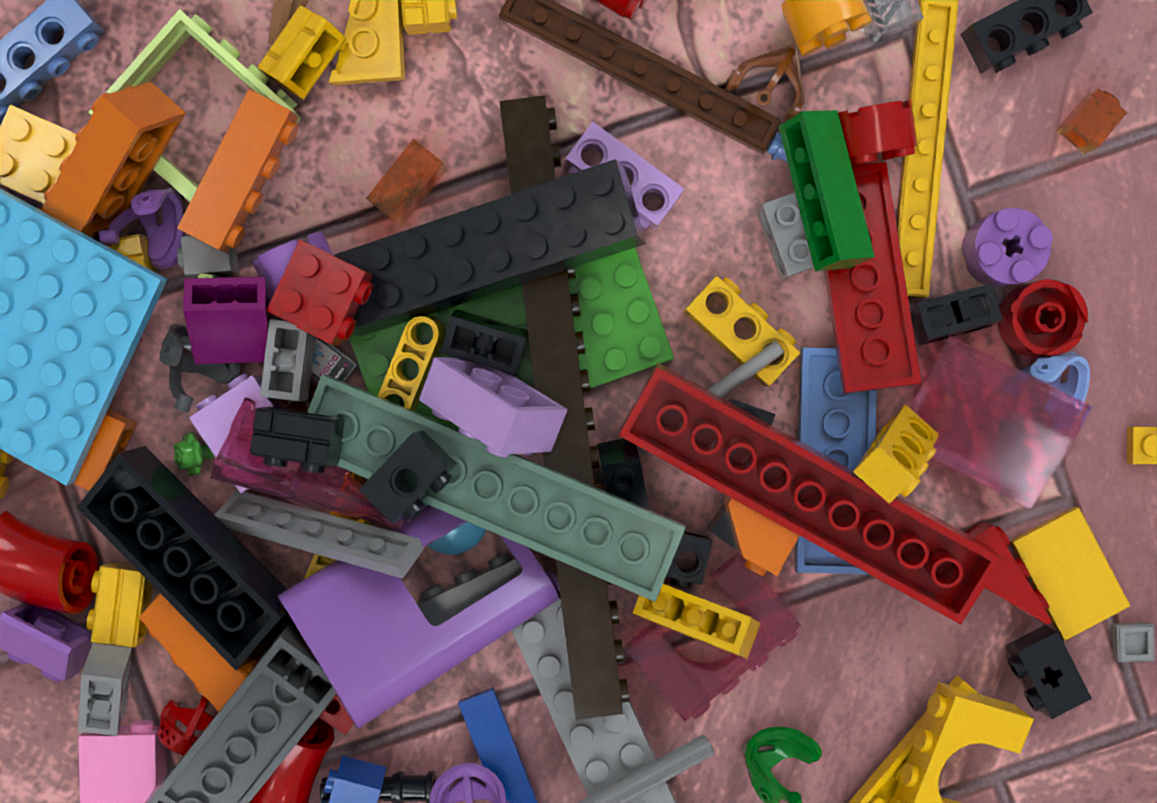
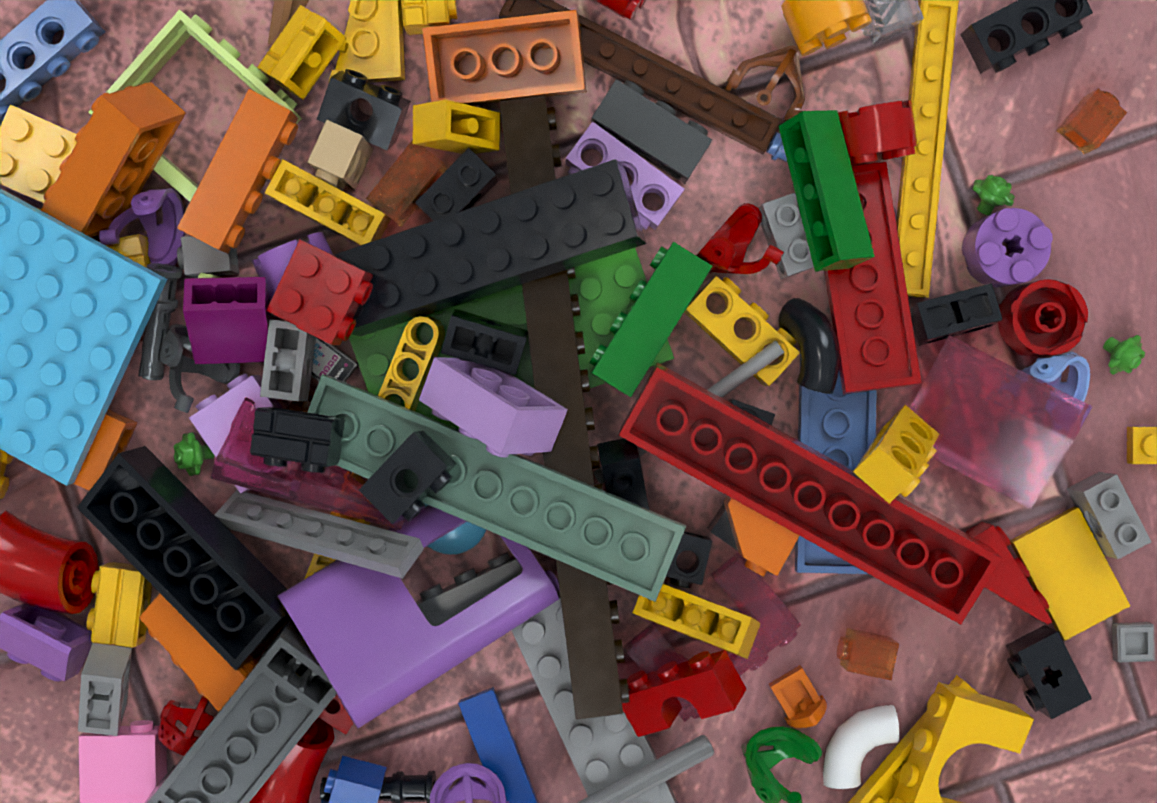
(159, 322): none -> dark grey pin
(326, 204): none -> yellow brick
(340, 156): none -> tan brick
(342, 108): none -> black brick
(456, 127): none -> yellow brick
(458, 187): none -> black brick
(505, 58): none -> orange brick
(651, 318): none -> green brick
(652, 130): none -> dark grey brick
(705, 681): none -> red arch
(729, 244): none -> red helmet
(799, 699): none -> orange tile
(817, 344): none -> black cylinder
(854, 740): none -> white cylinder
(868, 653): none -> clear orange brick
(993, 192): none -> bright green plant
(1109, 514): none -> light grey brick
(1125, 354): none -> bright green plant

